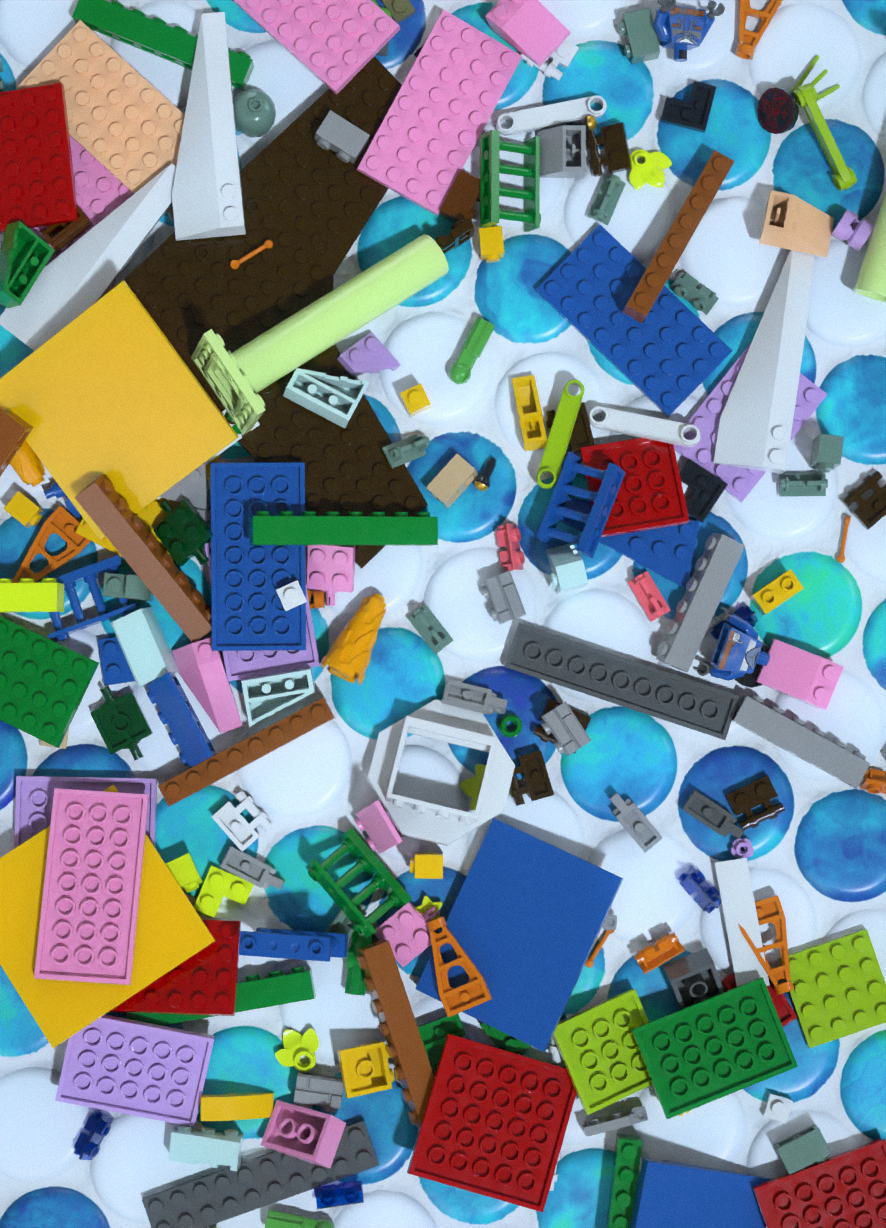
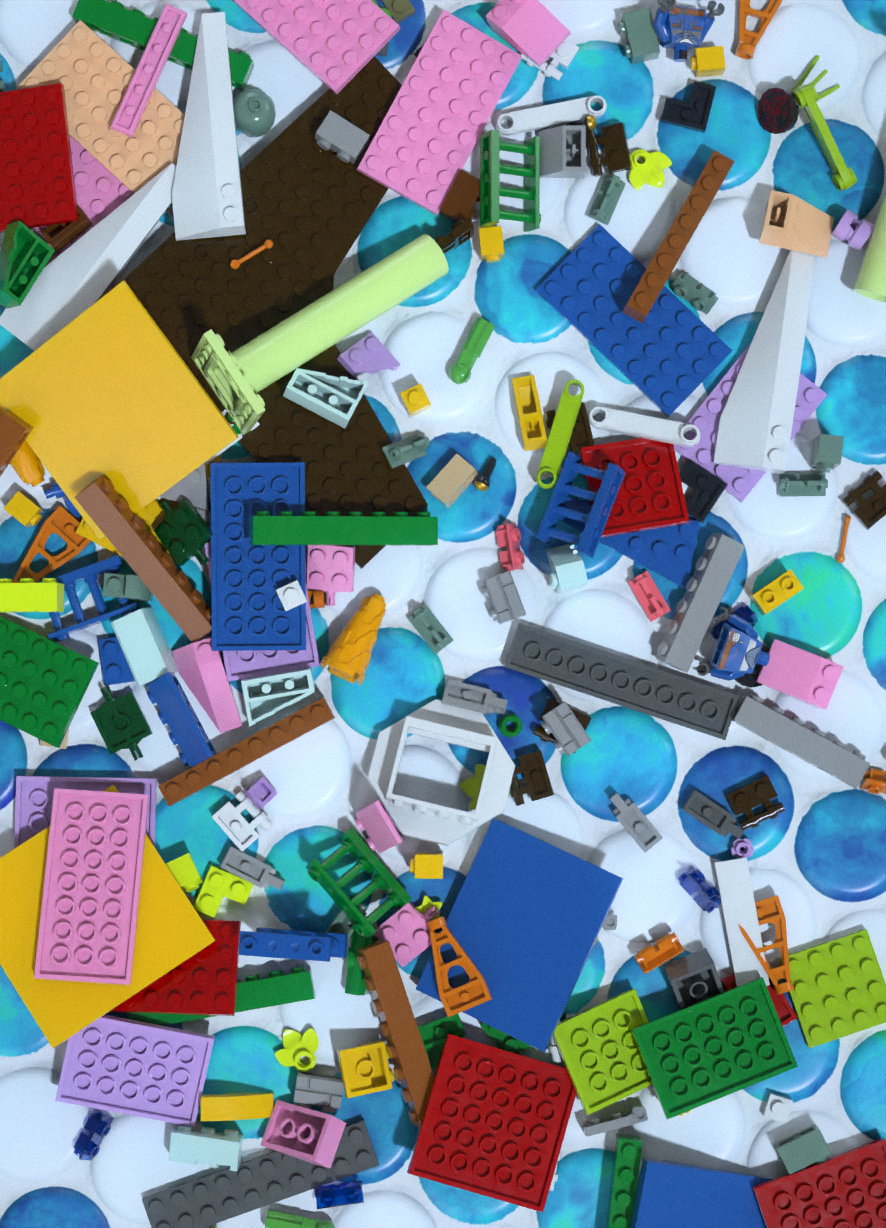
(149, 71): none -> bright pink tile
(261, 792): none -> medium lavender plate
(590, 962): orange hinge -> none
(708, 61): none -> yellow brick

